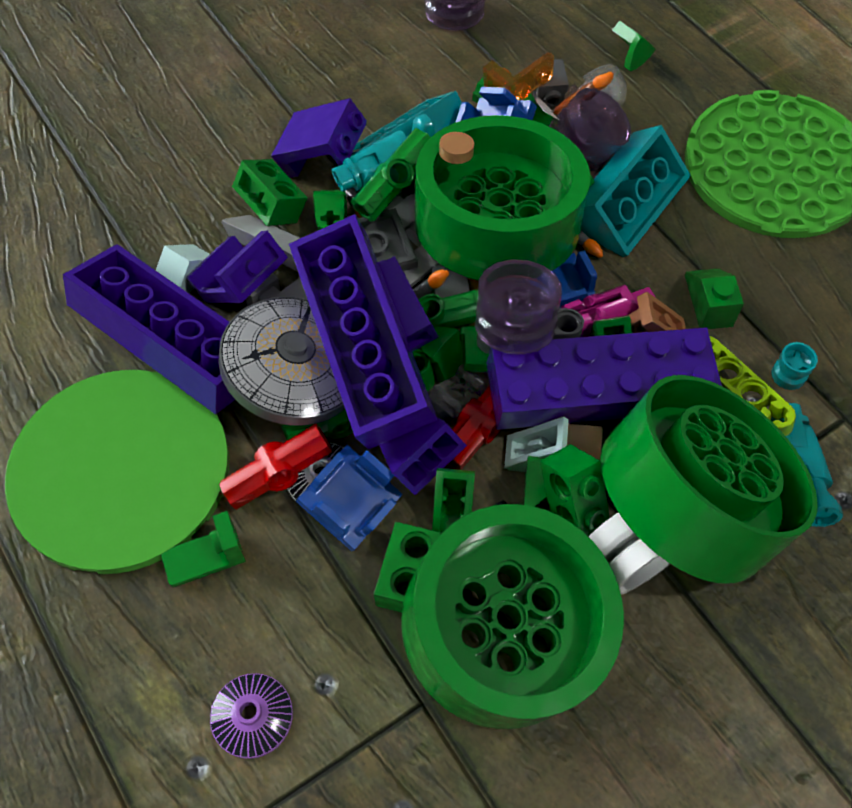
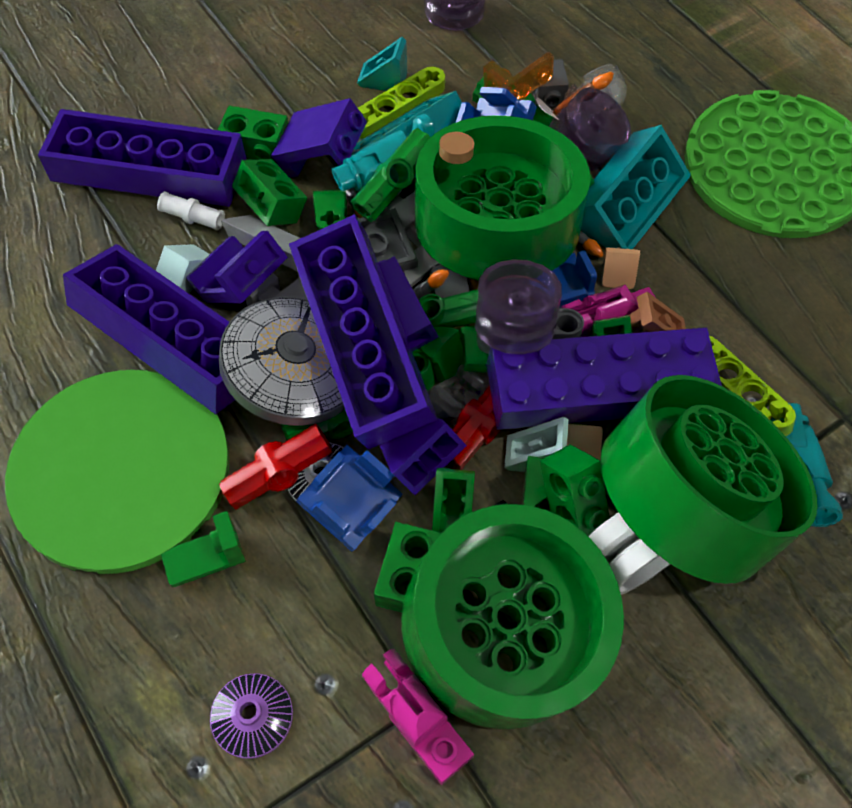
(142, 156): none -> dark purple brick
(190, 210): none -> white pin
(258, 130): none -> green brick
(385, 68): none -> teal slope
(419, 718): none -> dark pink plate
(425, 84): none -> lime beam
(620, 267): none -> light nougat slope
(639, 49): green tile -> none
(714, 297): green slope -> none
(794, 365): teal wheel -> none

